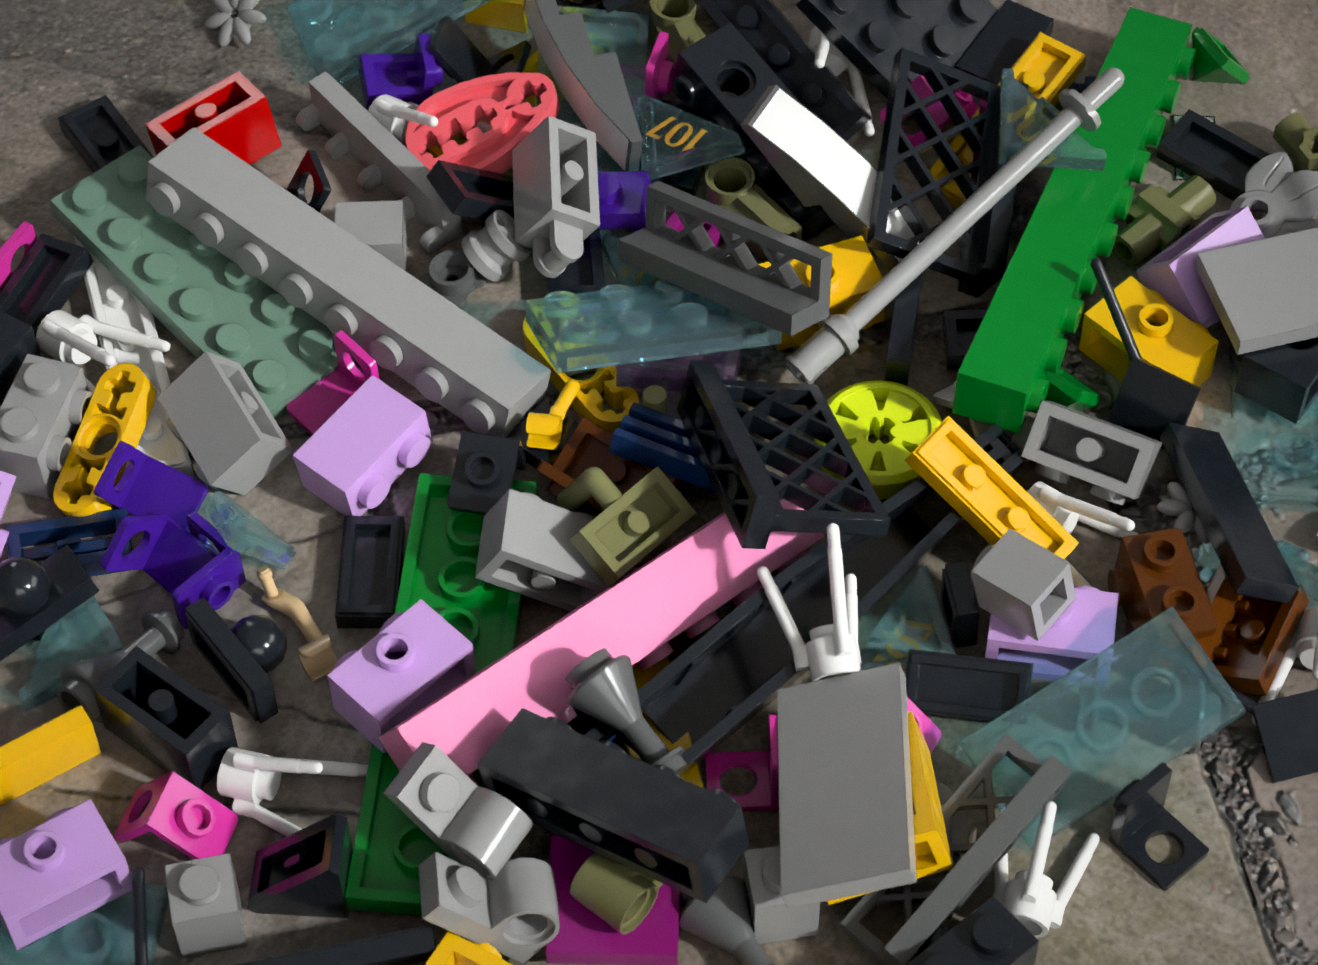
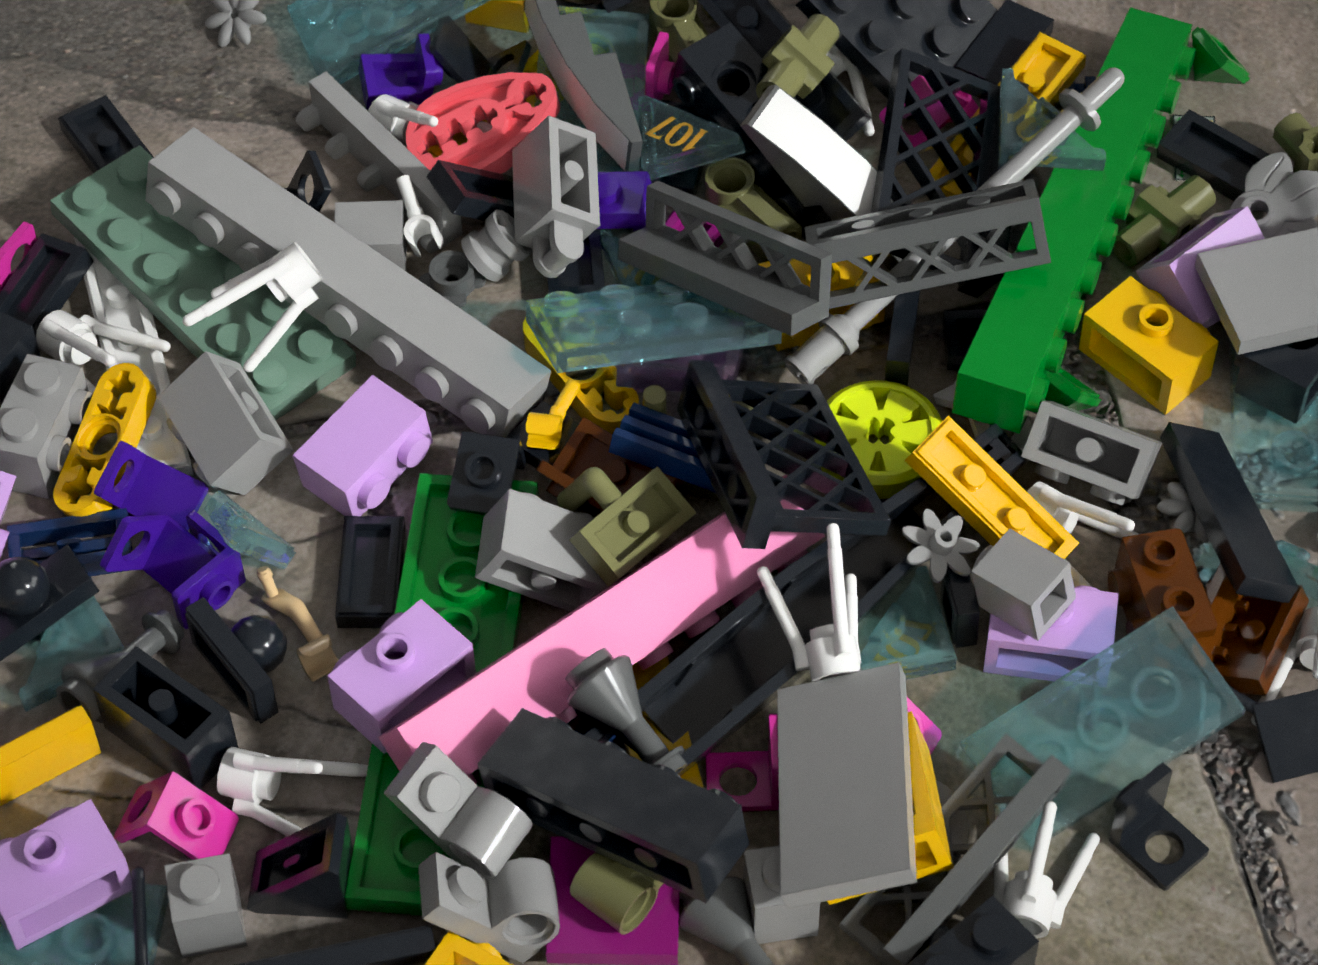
(228, 113): red brick -> none
(286, 275): none -> white plant
(328, 395): dark pink bracket -> none
(418, 223): none -> white hand
(800, 57): none -> olive axle
(936, 223): none -> dark grey fence
(940, 545): none -> light grey plant
(966, 684): black tile -> none
(1148, 393): black piece -> none

